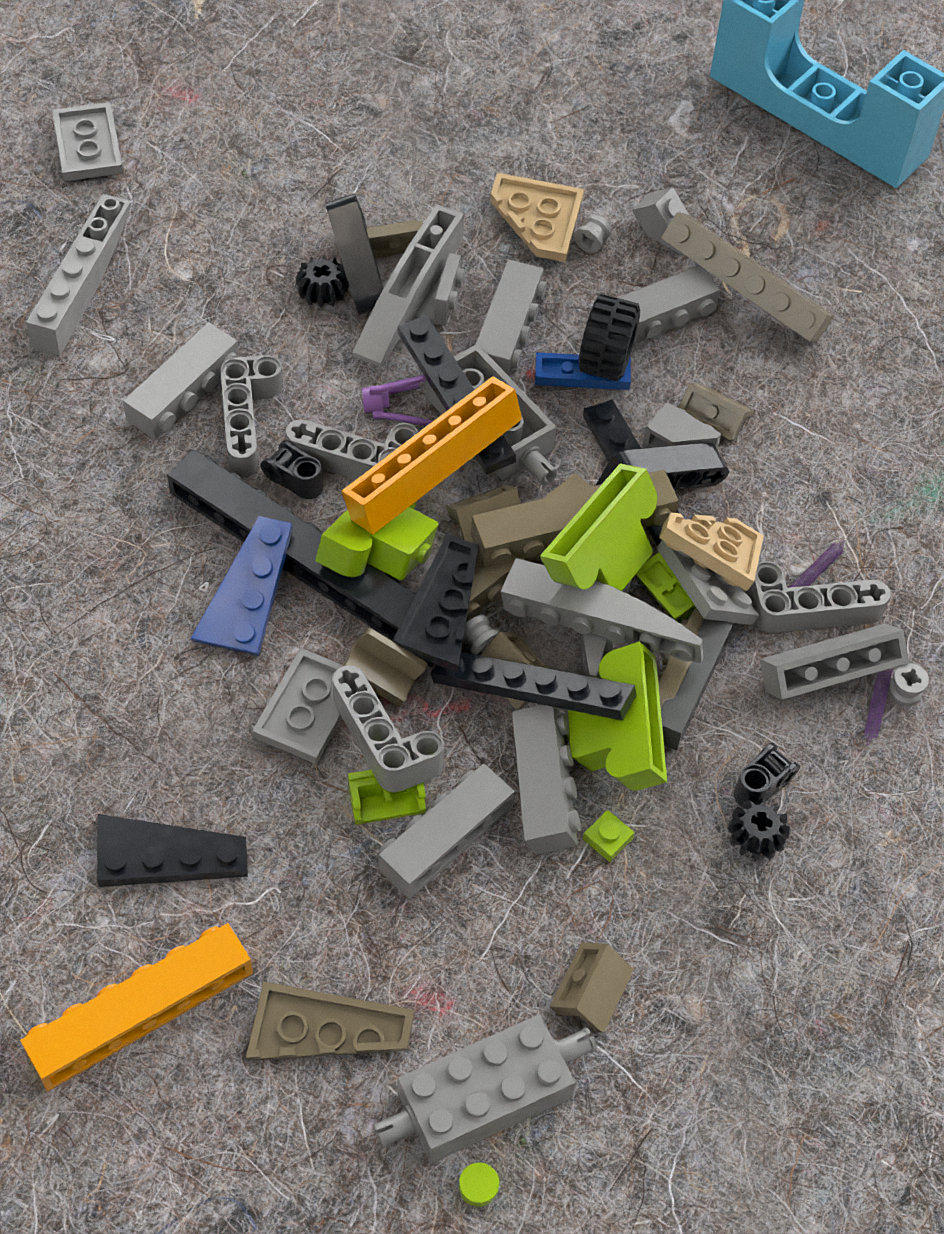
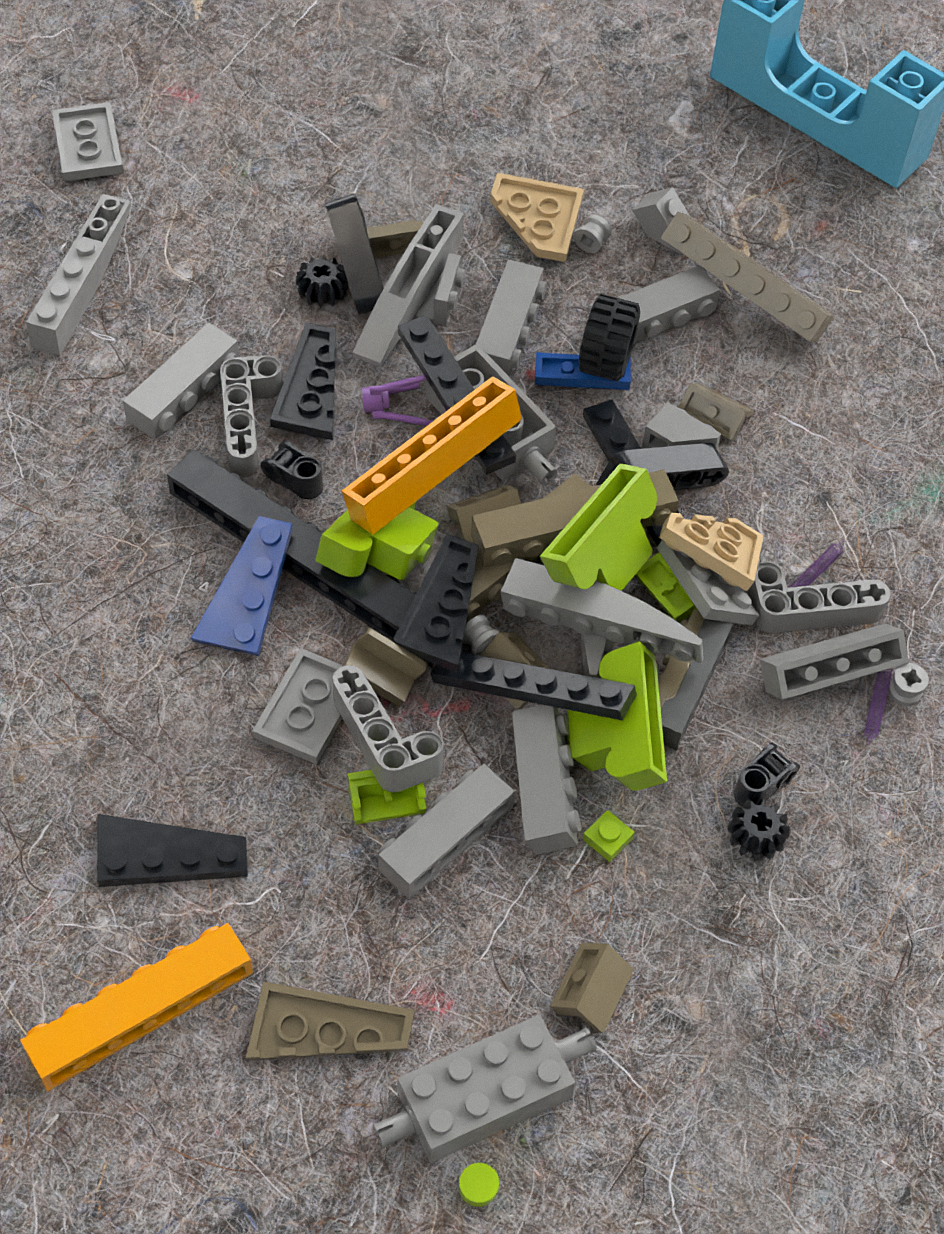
(308, 389): none -> black wing
(343, 451): light grey beam -> none

